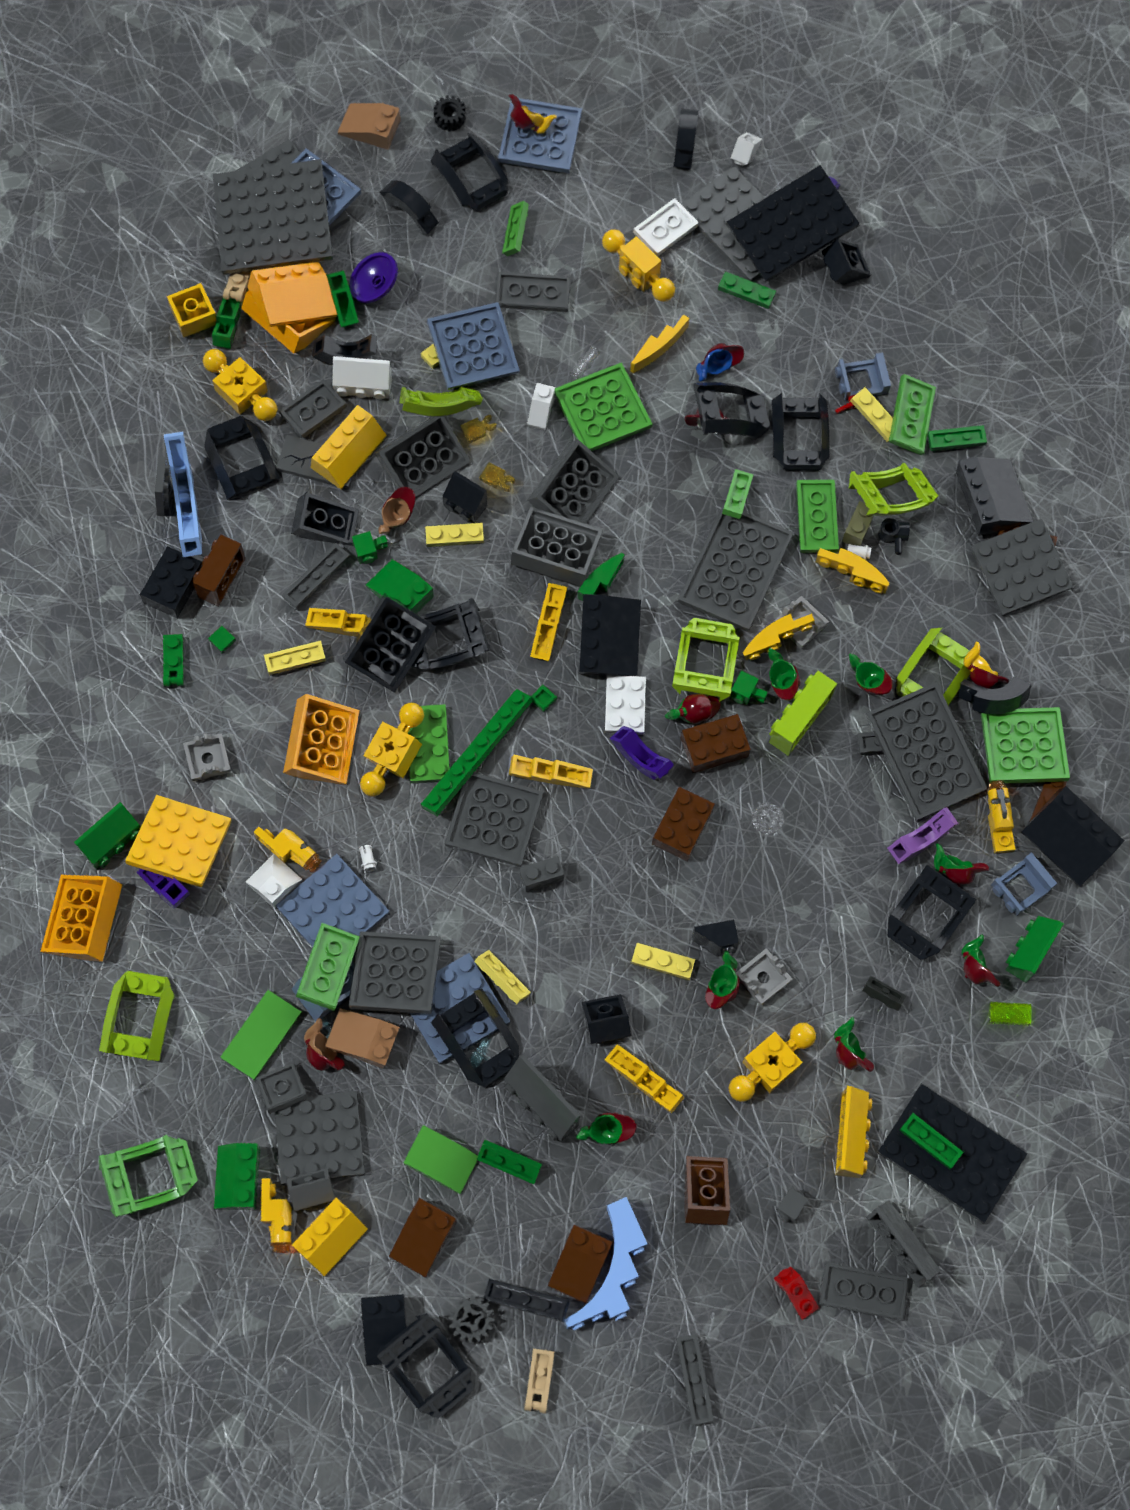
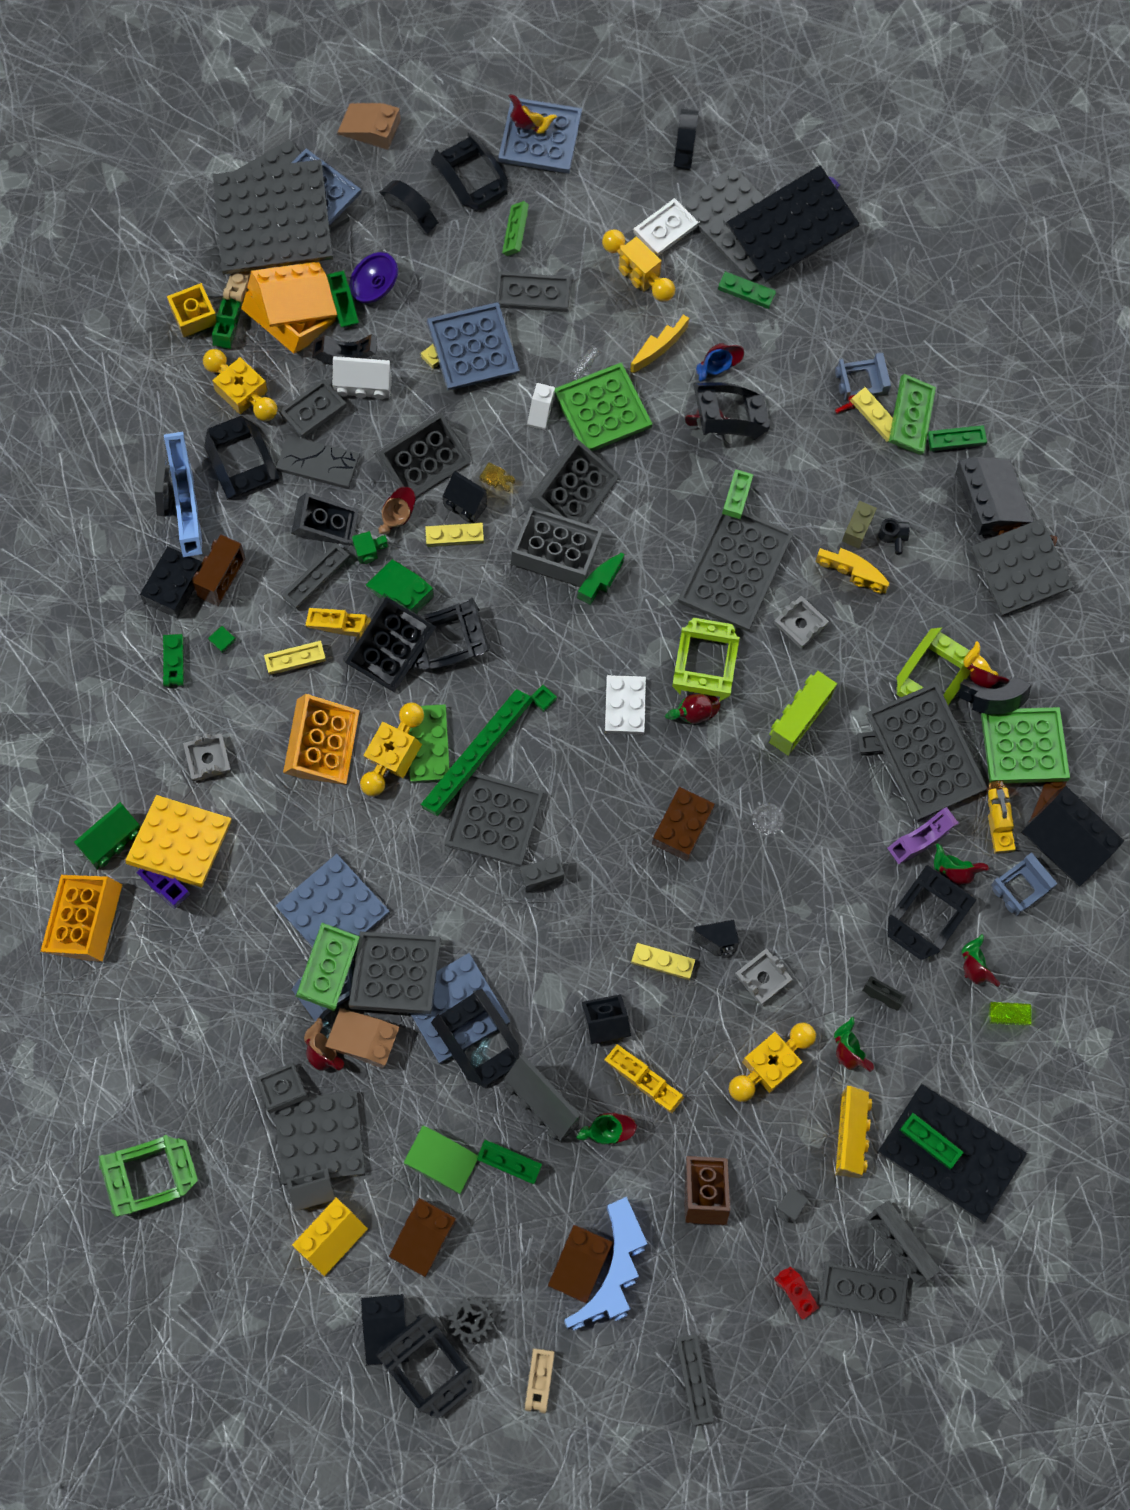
(130, 1044): lime wedge -> none
(237, 1176): green slope -> none
(261, 1035): bright green tile -> none
(274, 881): white slope -> none
(280, 1216): yellow plate -> none
(290, 845): yellow plate -> none
(348, 447): yellow slope -> none
(367, 858): white pin -> none
(439, 403): lime wedge -> none
(449, 104): black tyre -> none
(476, 430): clear yellow plate -> none
(502, 976): light yellow plate -> none
(526, 1300): black tile -> none
(548, 622): yellow slope -> none
(551, 772): yellow slope -> none
(609, 635): black slope -> none
(639, 754): dark purple arch -> none
(715, 743): reddish brown brick -> none
(723, 983): green hair -> none
(745, 148): white slope -> none
(746, 688): green brick -> none
(771, 635): yellow slope -> none
(783, 676): green hair -> none
(800, 408): black wedge -> none
(817, 515): bright green plate -> none
(845, 262): black slope -> none
(863, 552): white pin -> none
(869, 483): lime wedge -> none
(870, 676): green hair -> none
(1033, 947): green slope -> none

